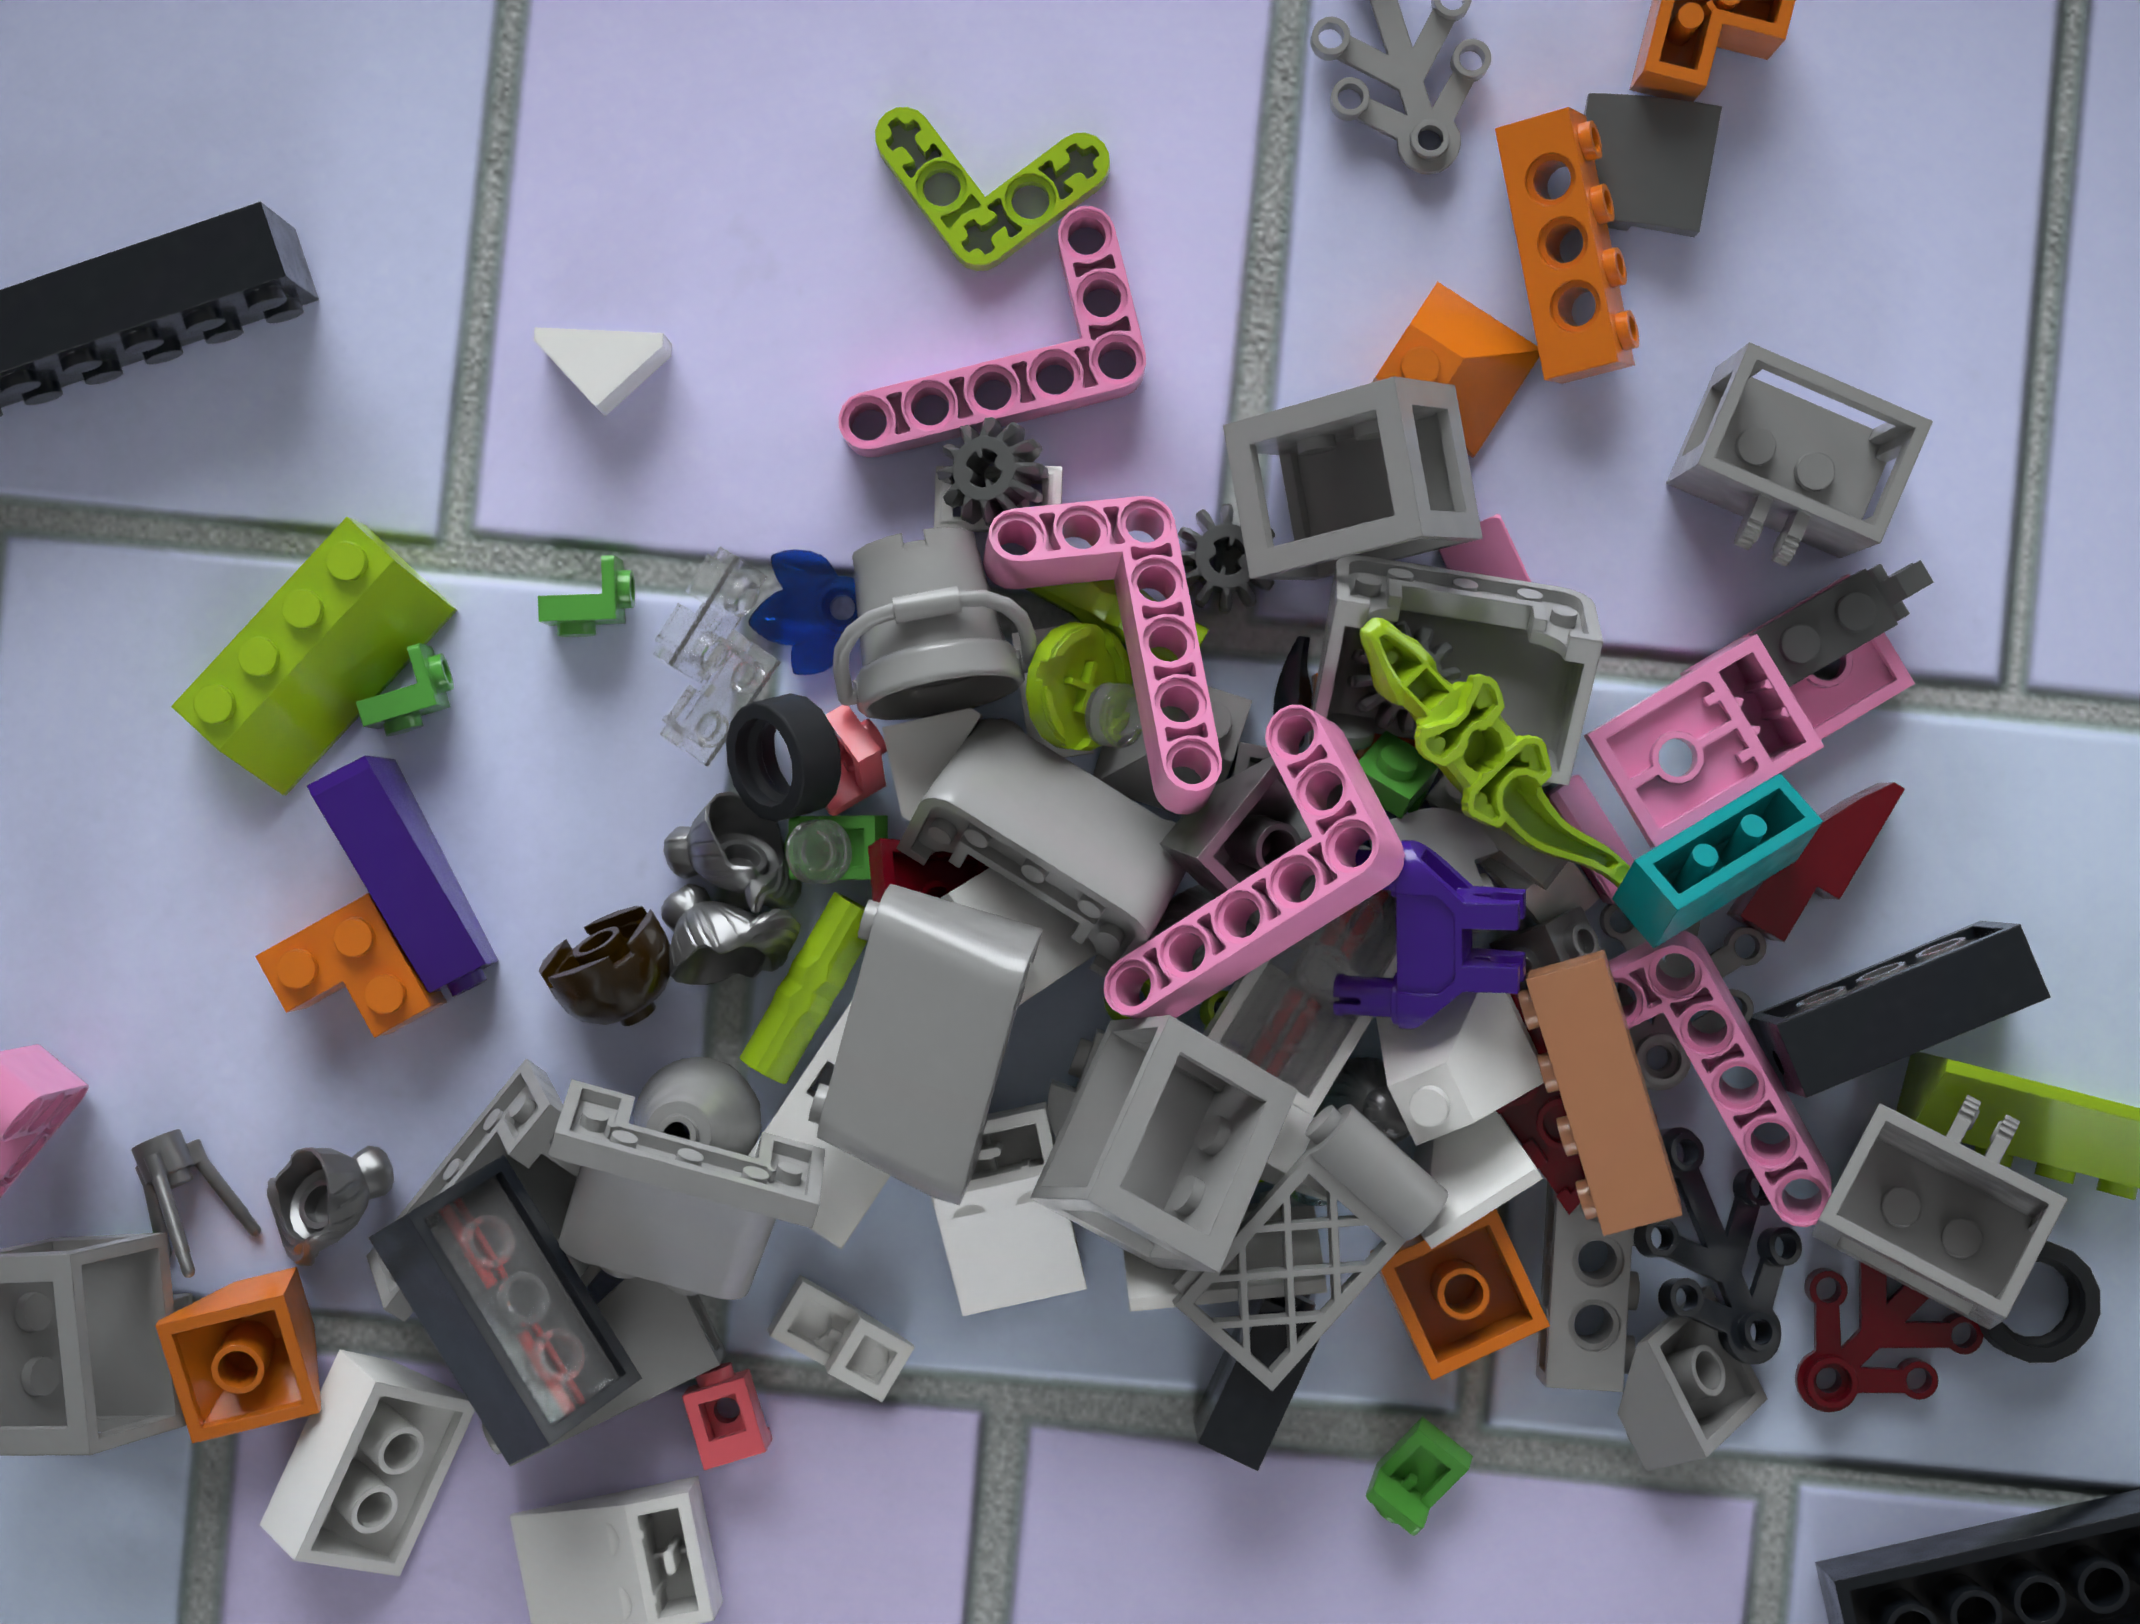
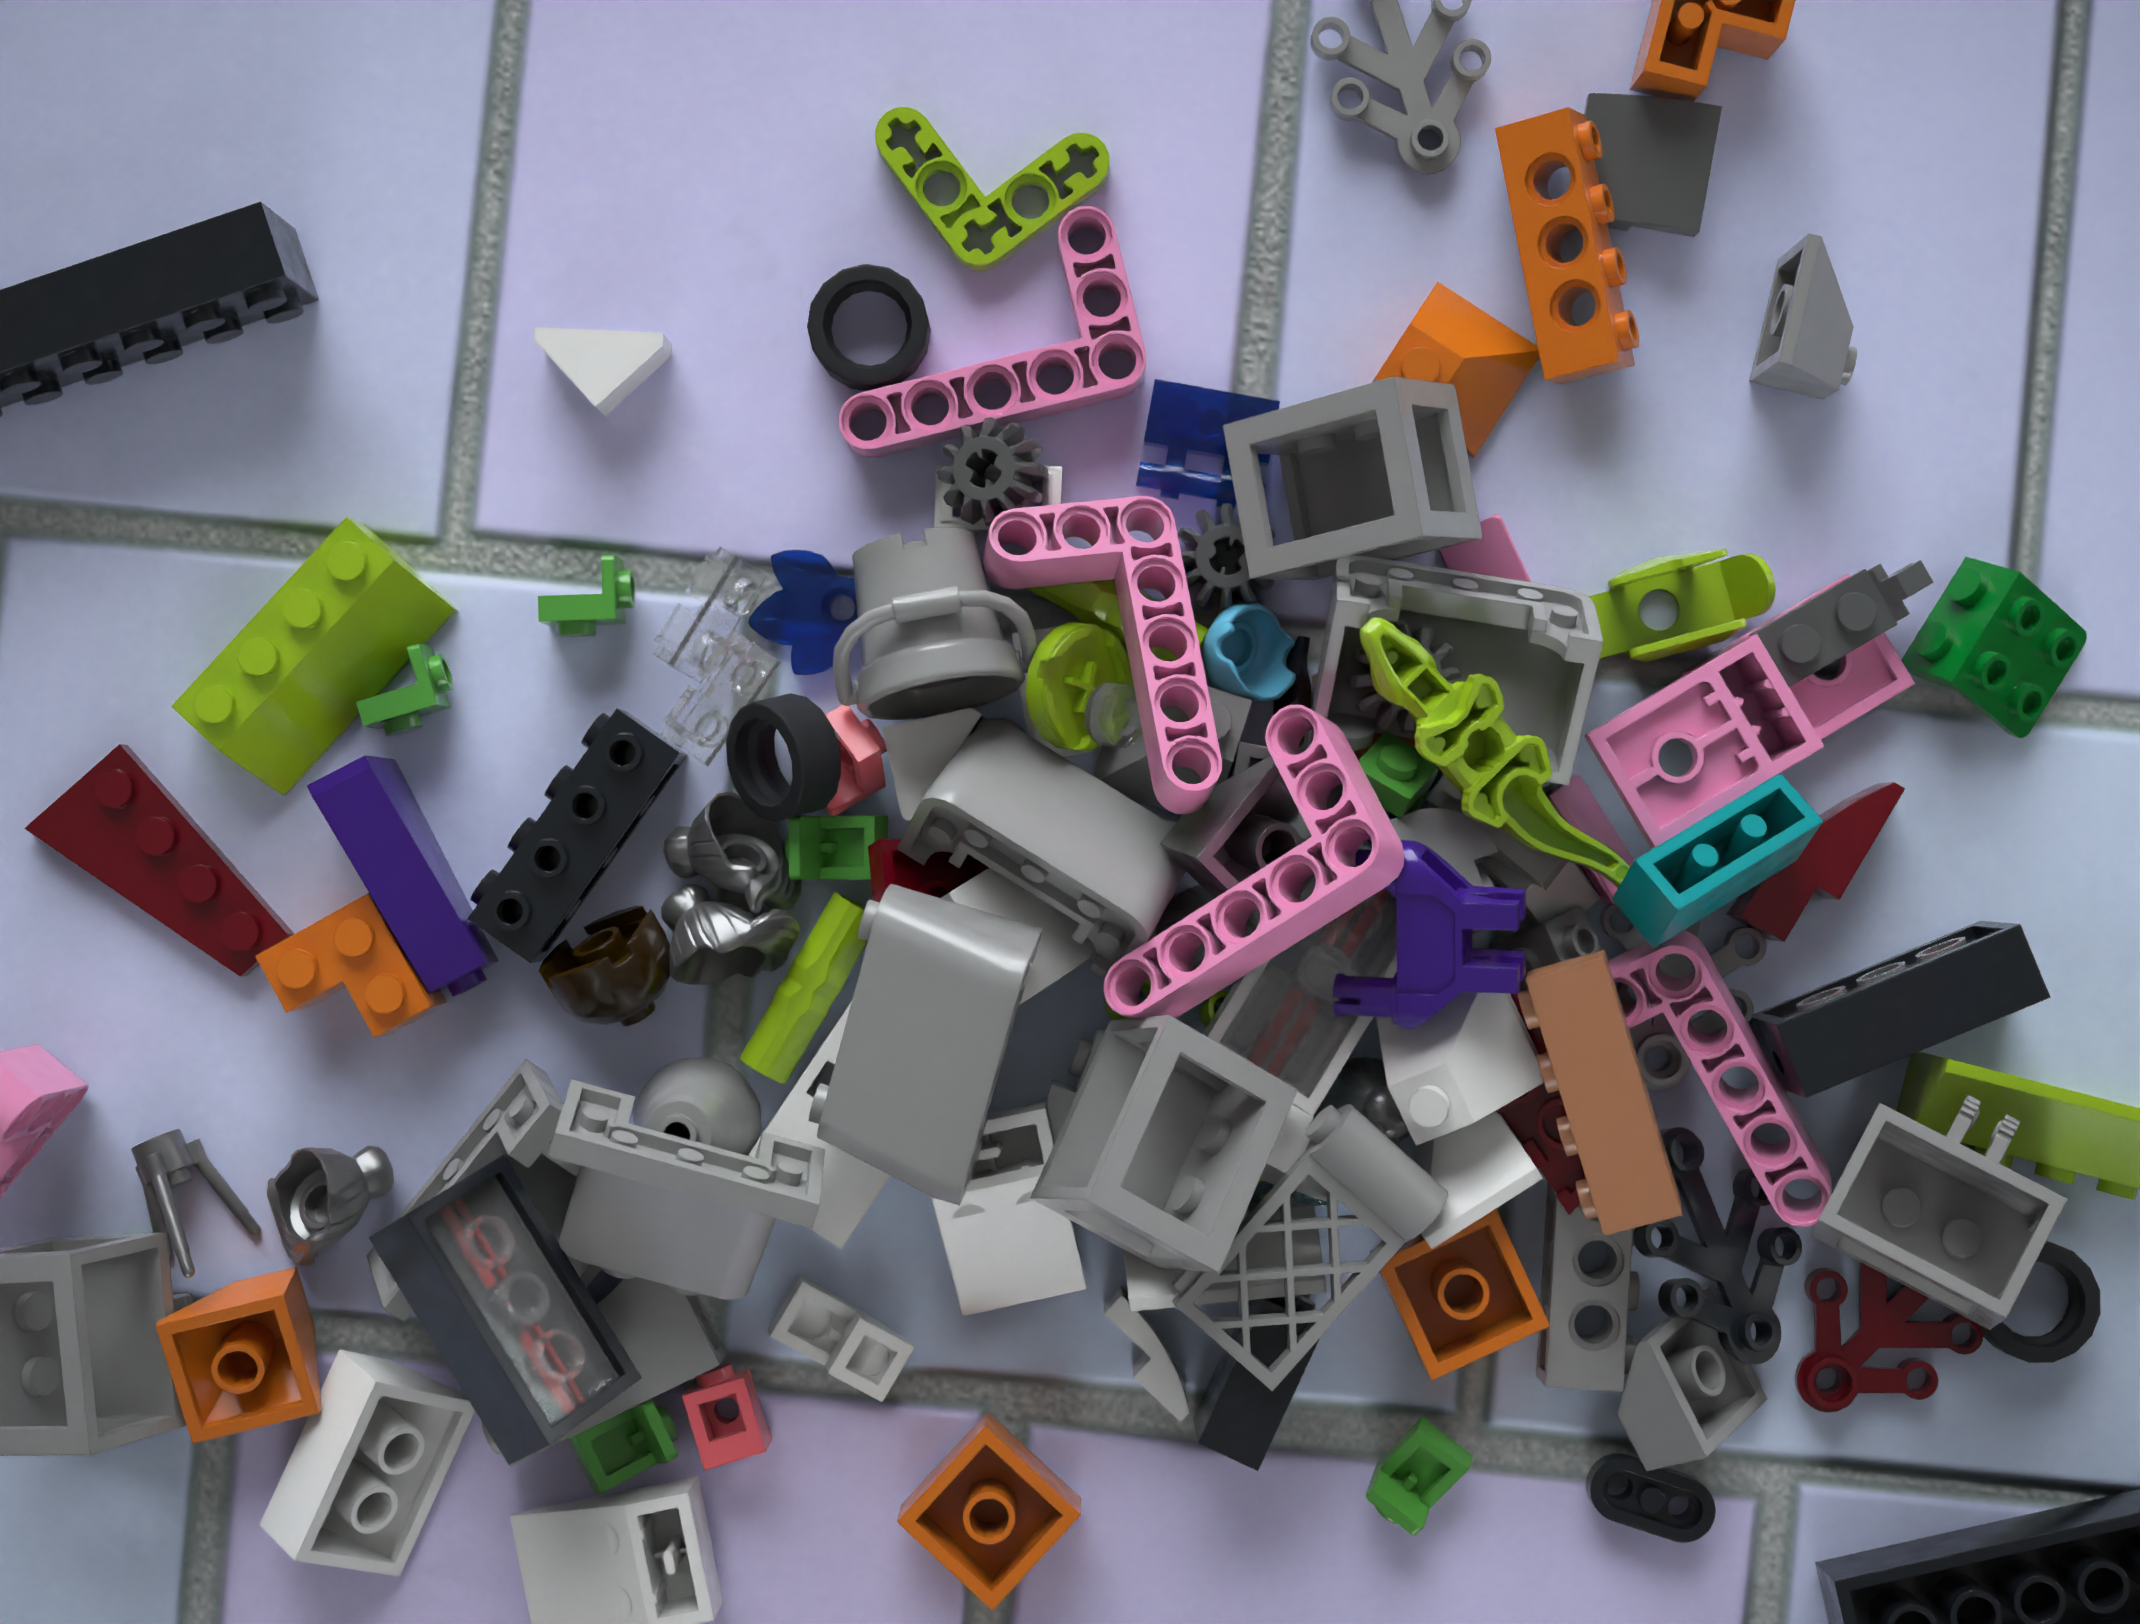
(154, 854): none -> dark red wing
(576, 835): none -> black brick
(625, 1445): none -> bright green bracket
(818, 851): clear tile -> none
(858, 280): none -> black tyre
(990, 1511): none -> orange brick
(1156, 1367): none -> white slope
(1192, 422): none -> clear blue plate
(1248, 653): none -> medium azure hair
(1648, 1496): none -> black plate
(1709, 599): none -> lime piece
(1793, 460): light grey piece -> none
(1805, 326): none -> light grey slope
(1997, 644): none -> green bracket

